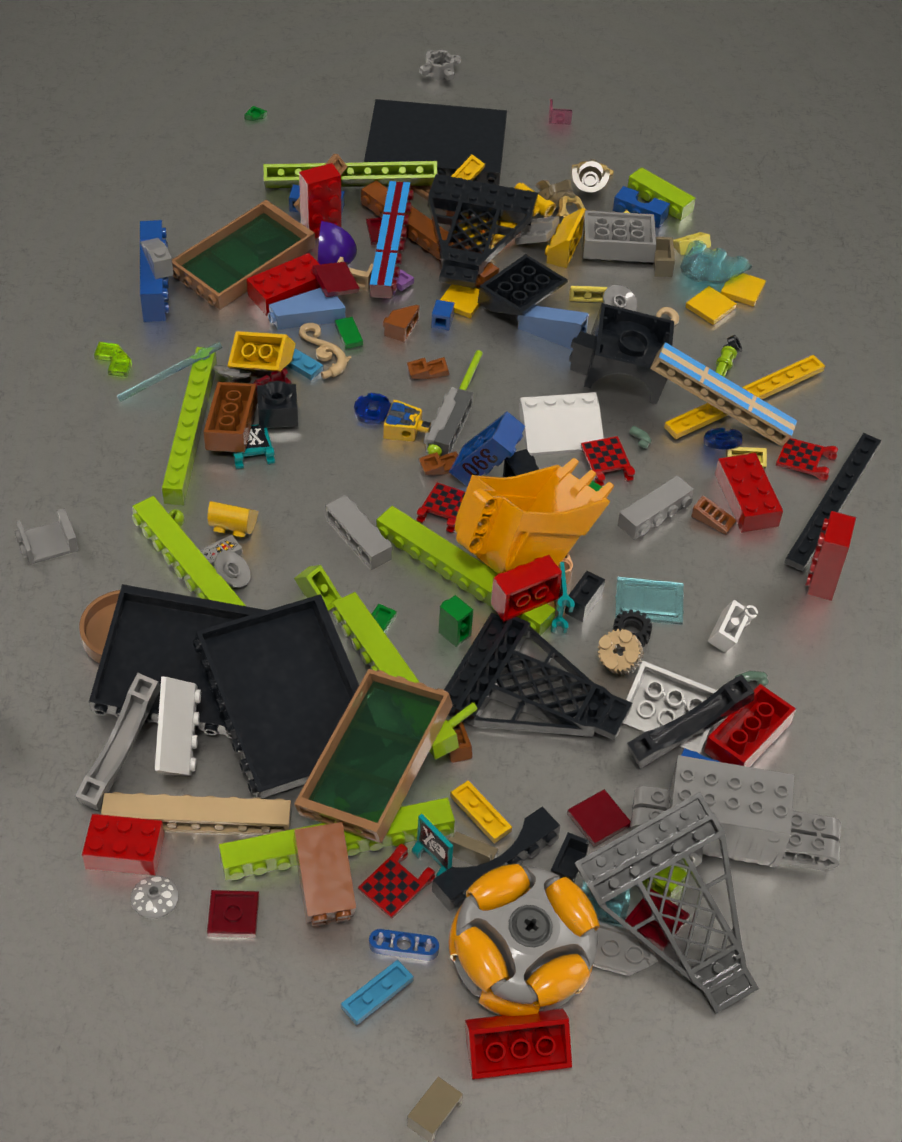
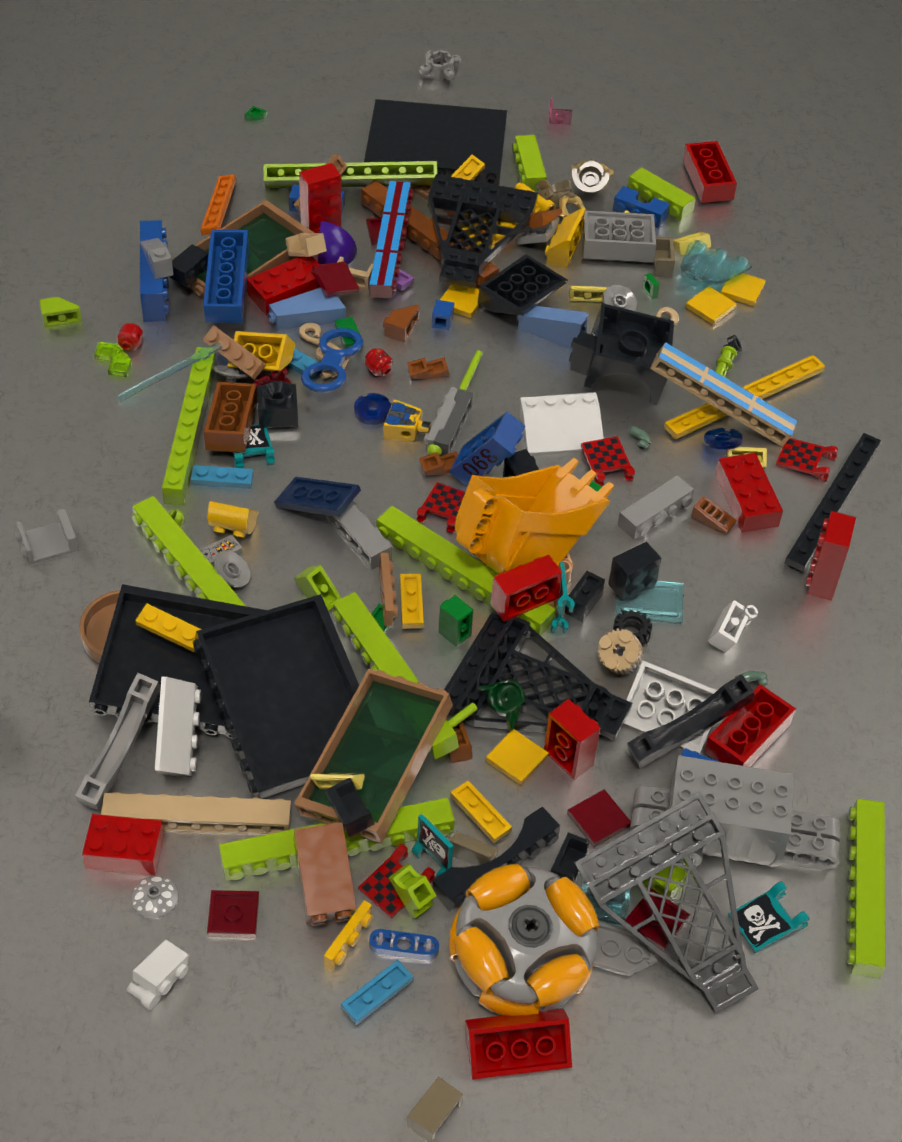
(59, 312): none -> lime slope
(130, 336): none -> red head
(158, 973): none -> white hinge
(167, 626): none -> yellow plate
(189, 265): none -> black brick
(218, 204): none -> orange tile
(222, 476): none -> dark azure plate
(226, 276): none -> blue brick
(235, 352): none -> medium nougat plate
(306, 244): none -> tan panel
(317, 496): none -> dark blue tile
(327, 780): none -> light yellow slope
(332, 360): none -> blue bar
(348, 936): none -> yellow plate
(349, 807): none -> black panel
(378, 362): none -> red head
(388, 595): none -> medium nougat plate
(411, 601): none -> yellow plate
(413, 890): none -> lime brick
(505, 700): none -> dark green piece
(517, 757): none -> yellow tile
(528, 160): none -> lime brick
(542, 218): none -> dark orange slope
(571, 739): none -> red brick
(634, 571): none -> black brick
(651, 286): none -> green tile
(709, 171): none -> red brick
(766, 921): none -> flag
(867, 888): none -> lime brick

